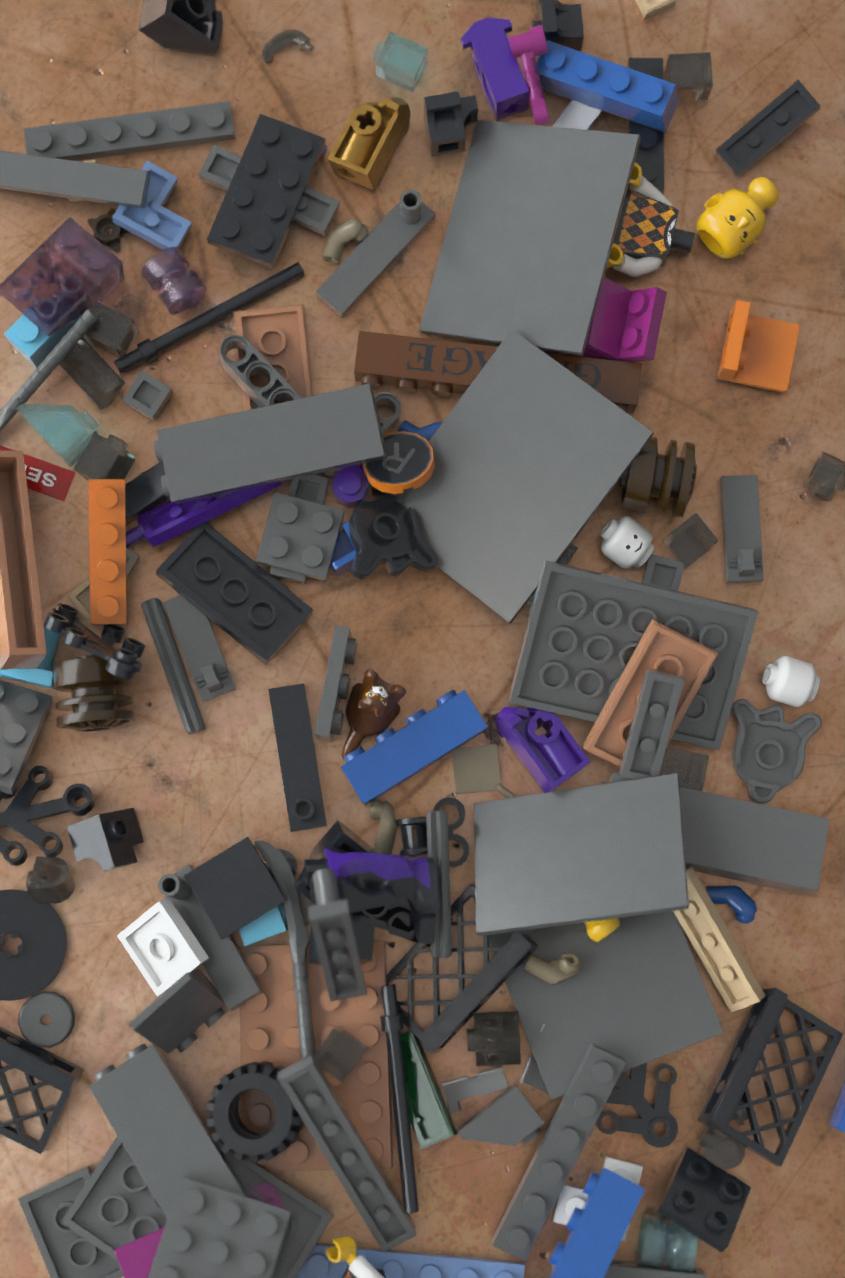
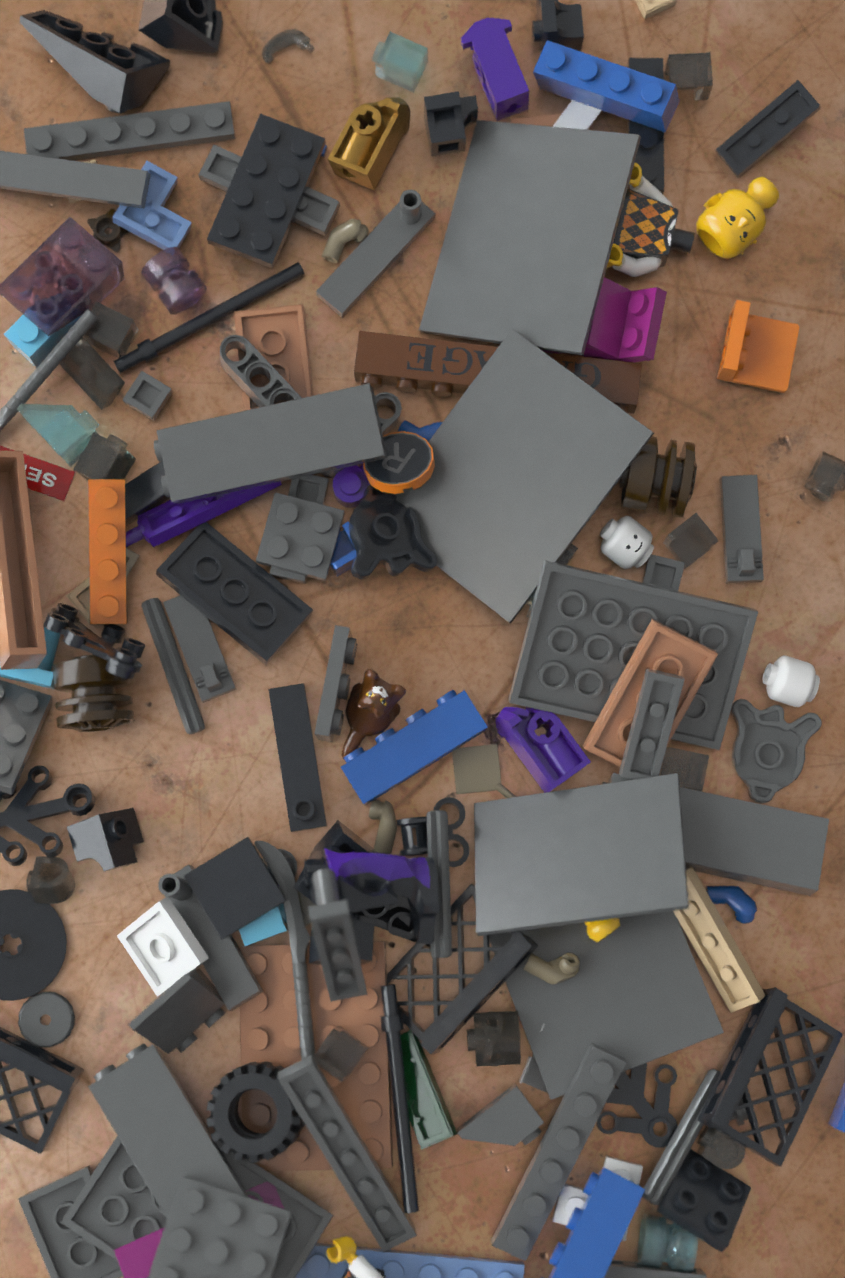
(104, 69): none -> black wedge
(465, 1087): light grey piece -> none
(527, 47): magenta brick -> none
(679, 1144): none -> dark grey axle

